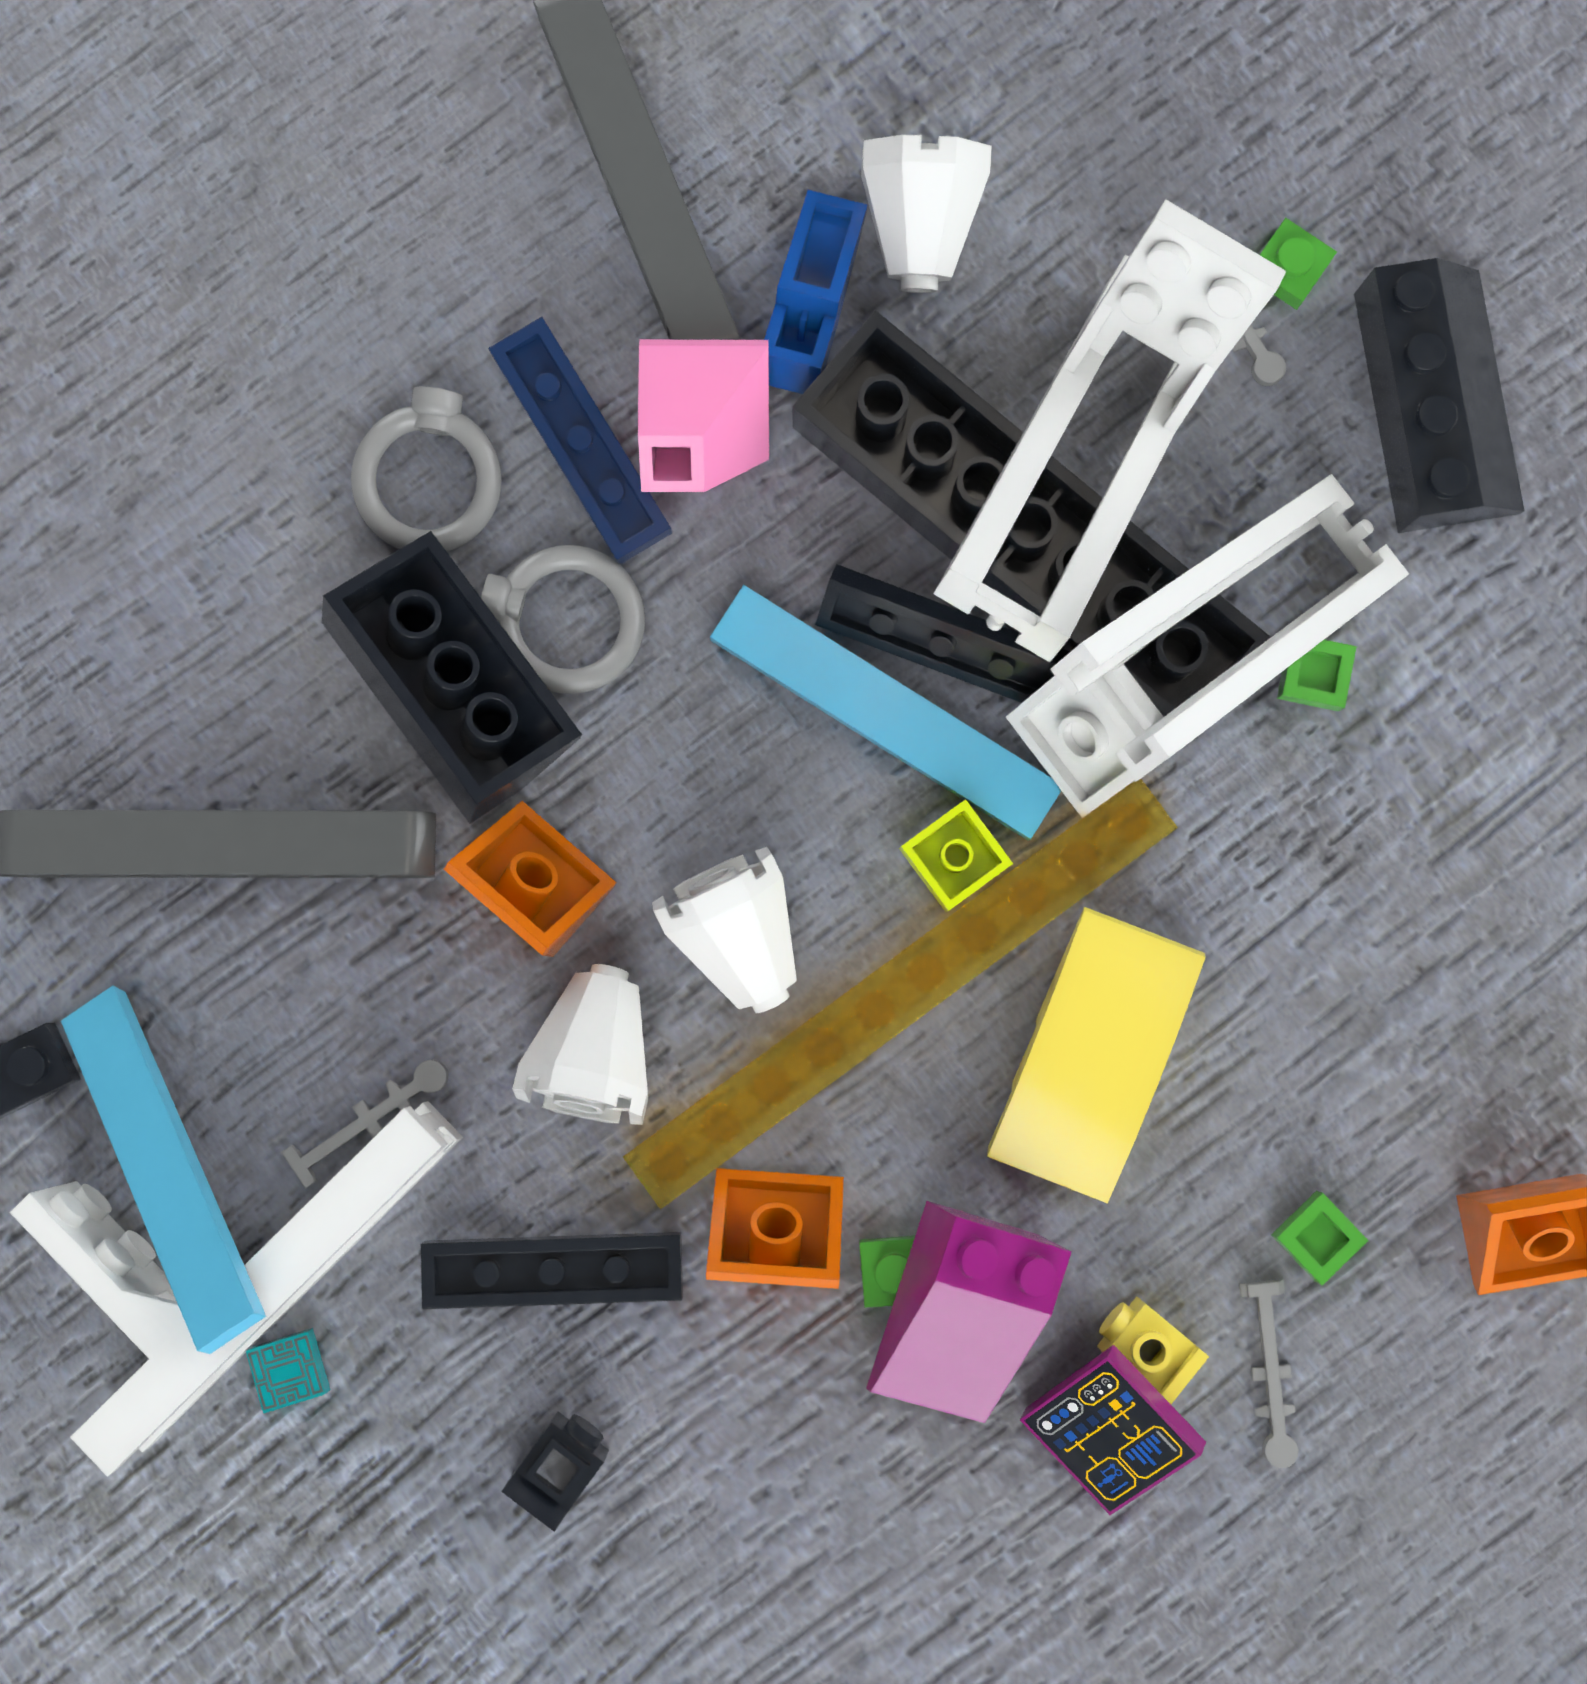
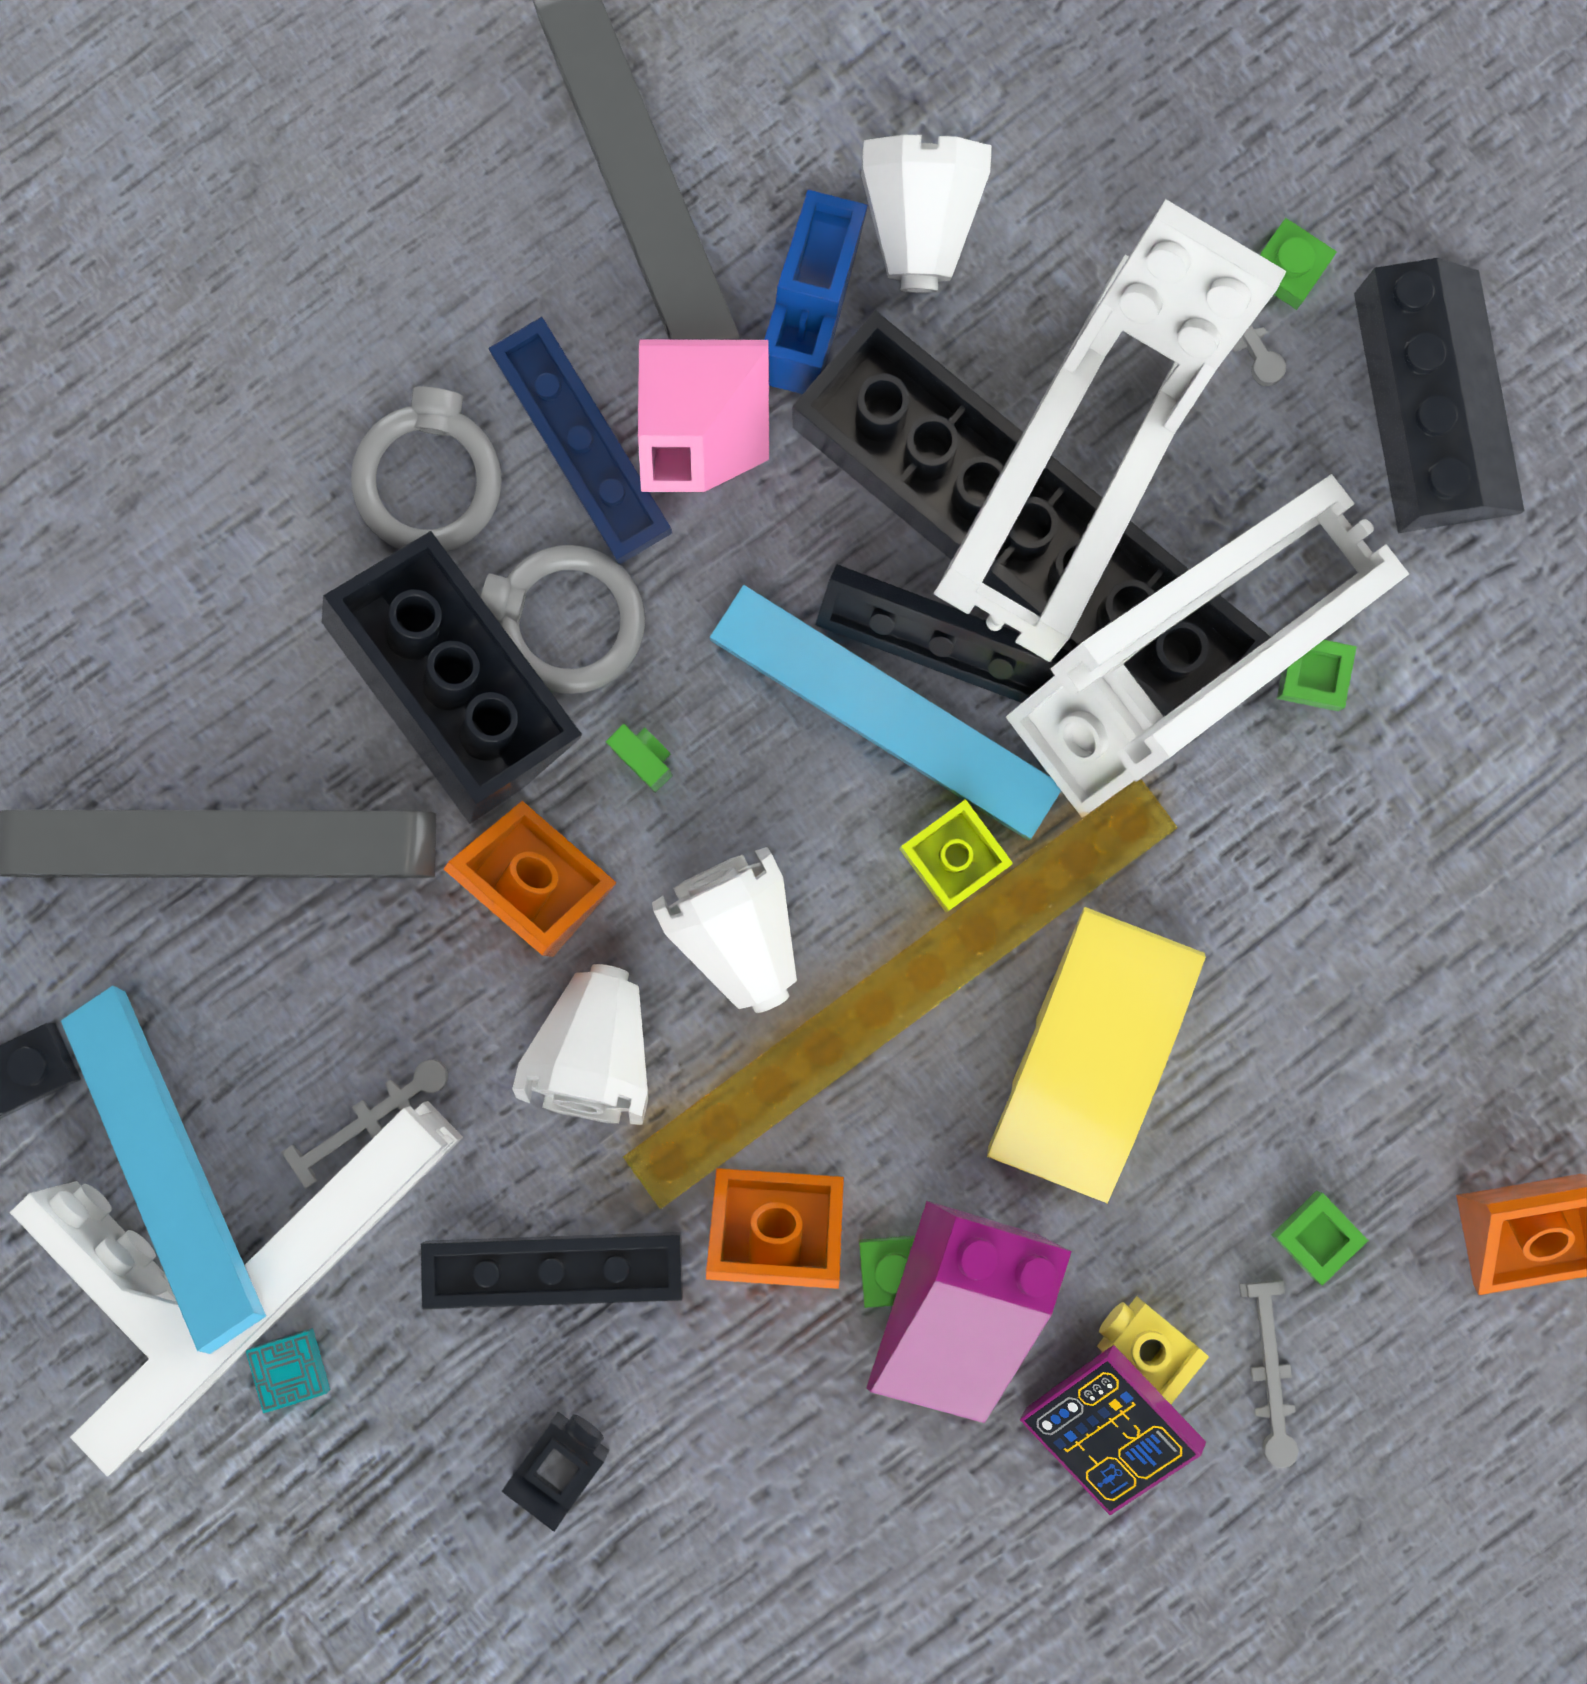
(642, 754): none -> bright green plate

